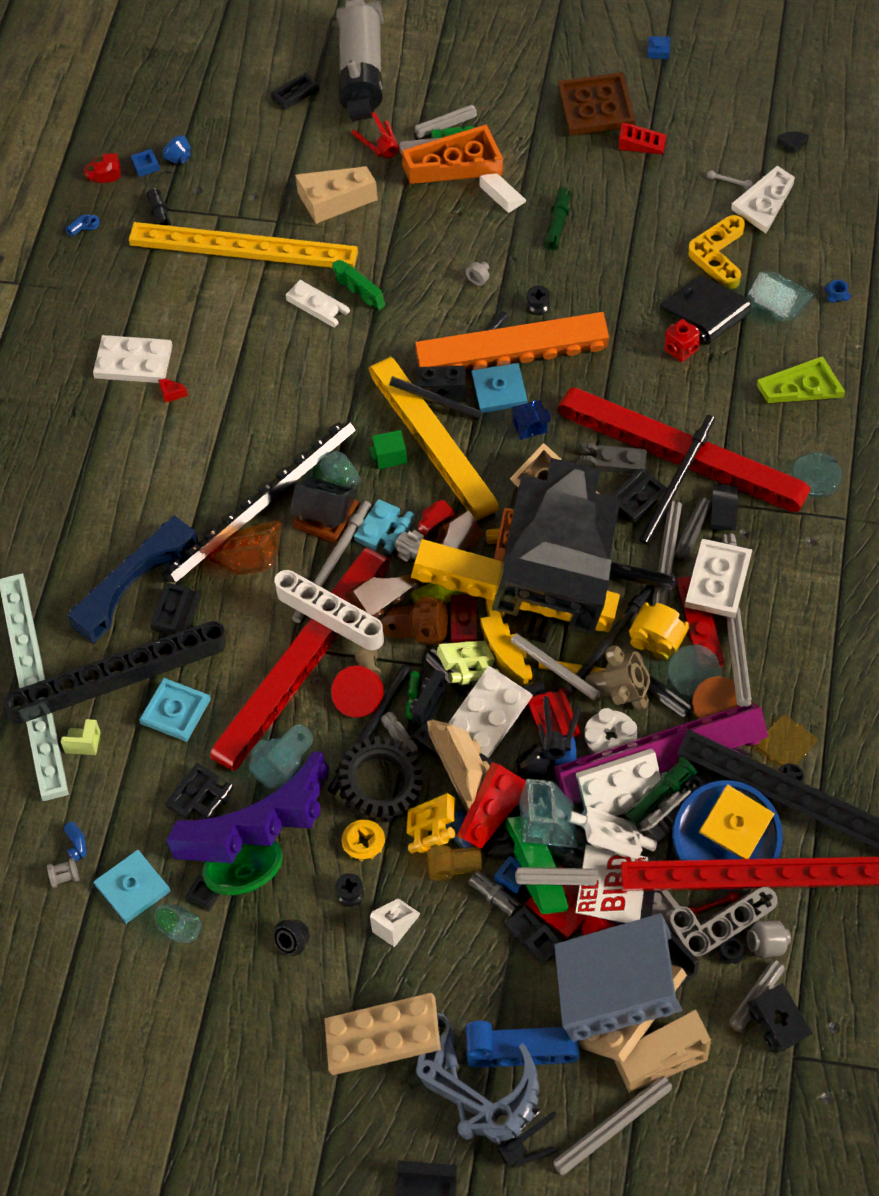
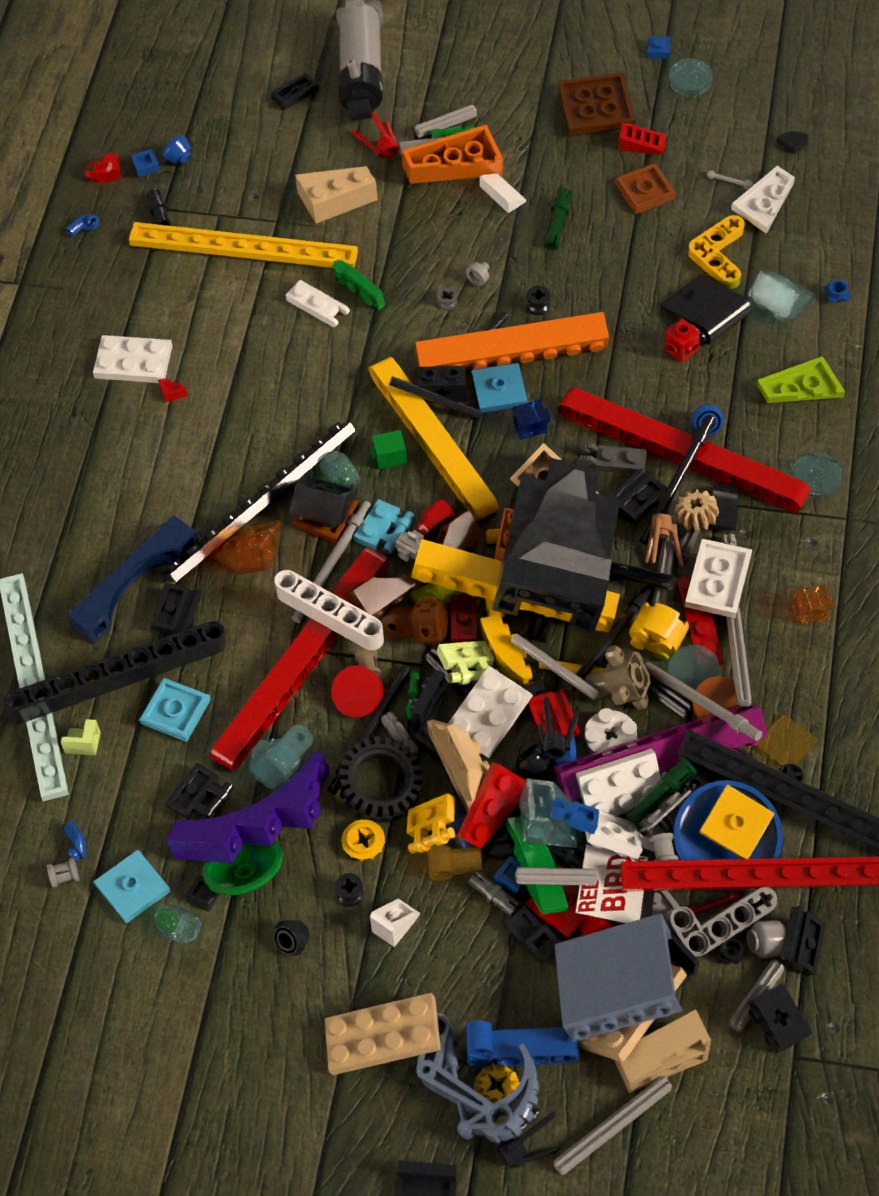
(446, 304): none -> dark grey bush
(498, 1073): none -> yellow gear
(578, 815): none -> blue plate
(645, 188): none -> dark orange tile
(660, 529): none -> medium nougat plant
(663, 847): none -> light grey bush
(690, 76): none -> clear light blue tile
(697, 510): none -> tan gear
(700, 414): none -> blue cone
(737, 722): none -> light grey bar
(803, 941): none -> black plate
(812, 604): none -> clear orange brick

